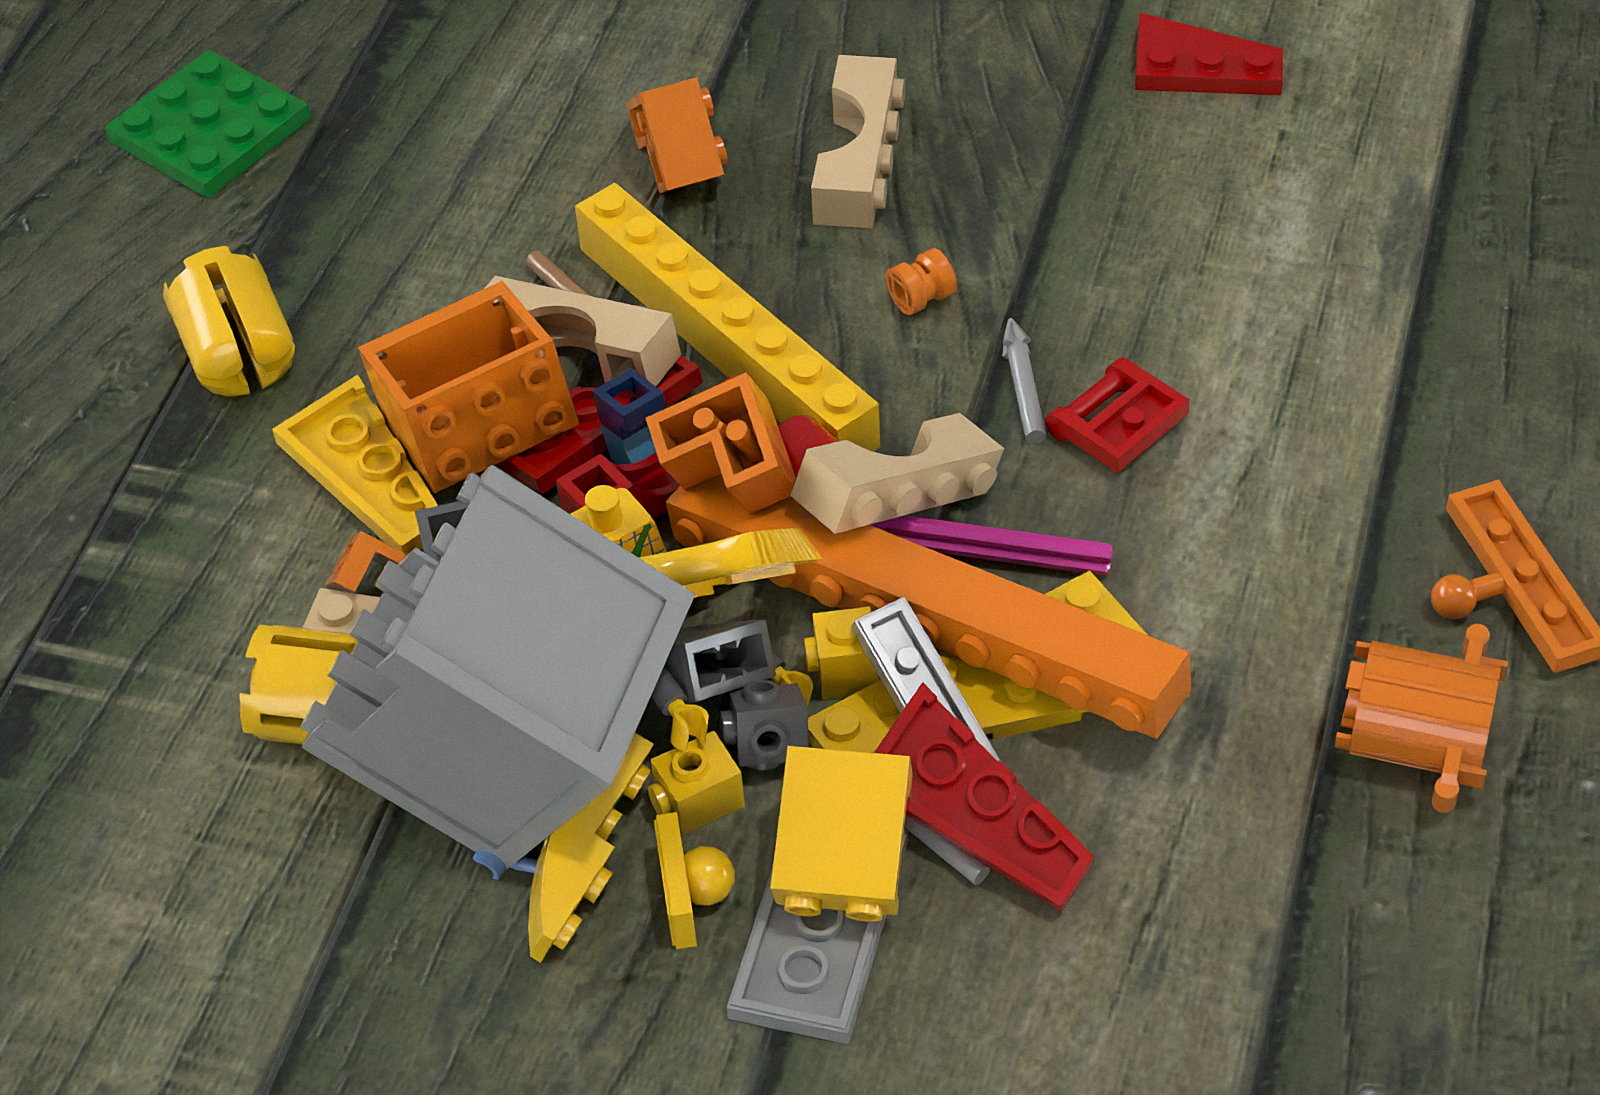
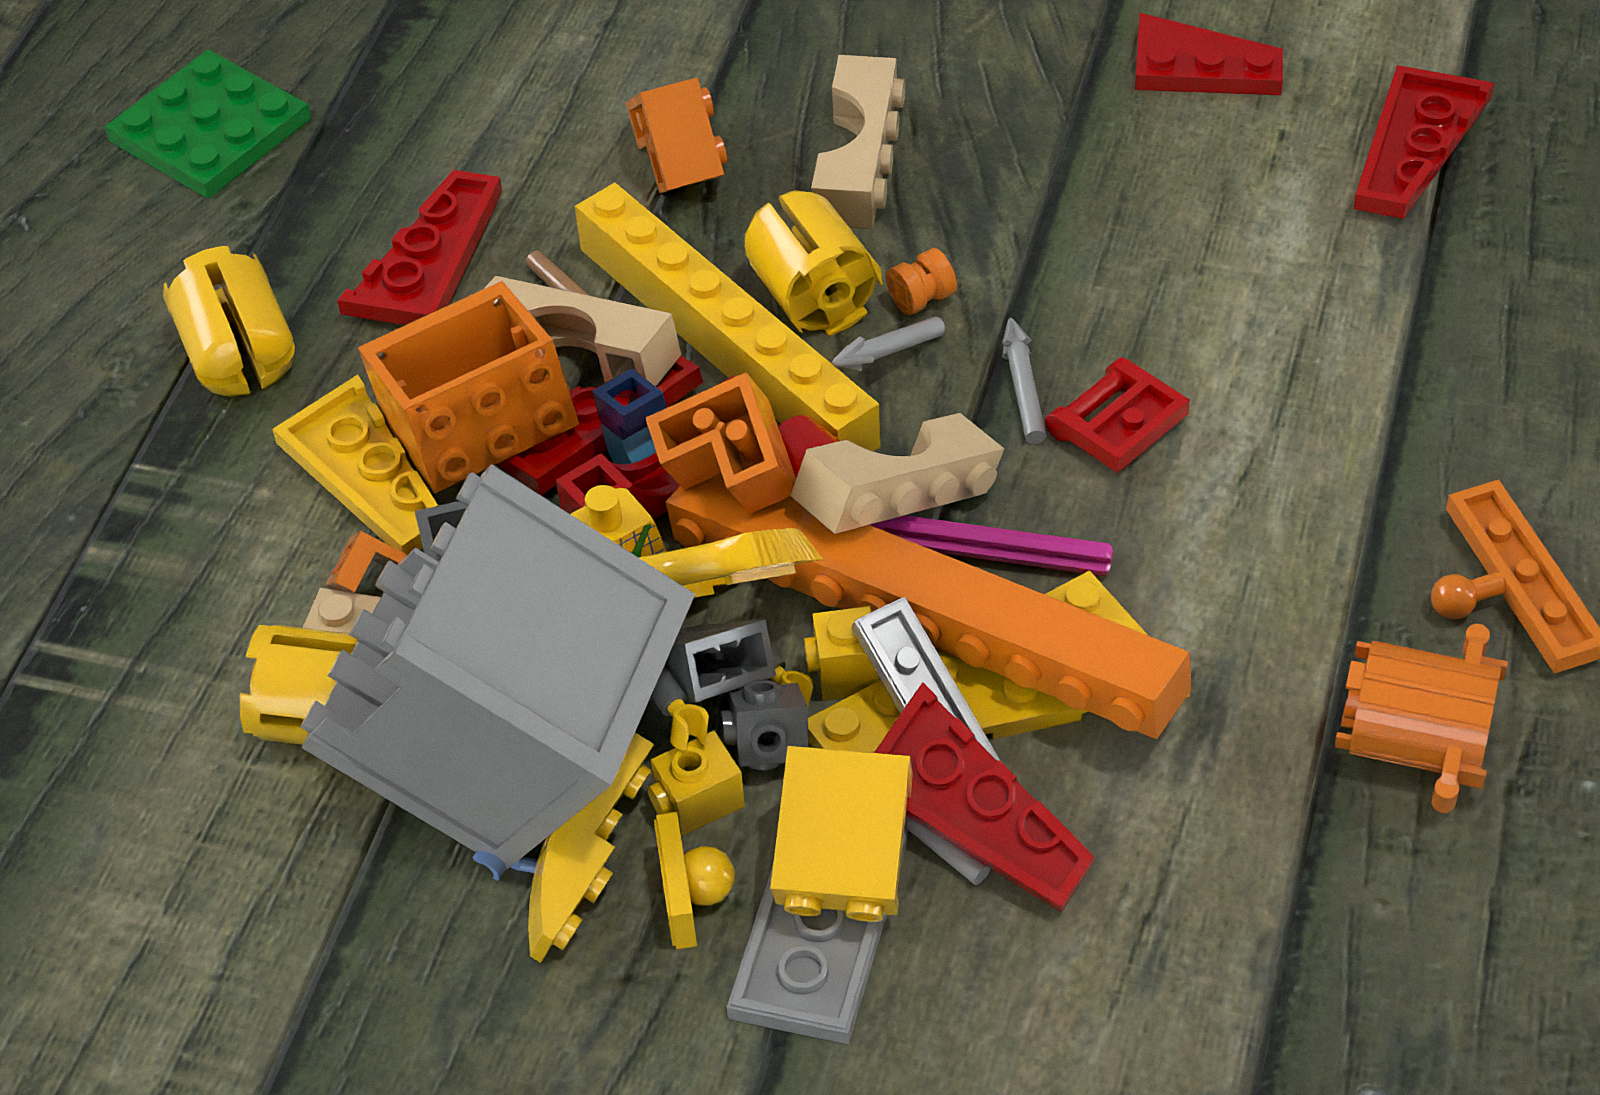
(428, 255): none -> red wing
(810, 260): none -> yellow cylinder
(864, 352): none -> light grey piece
(1415, 136): none -> red wing

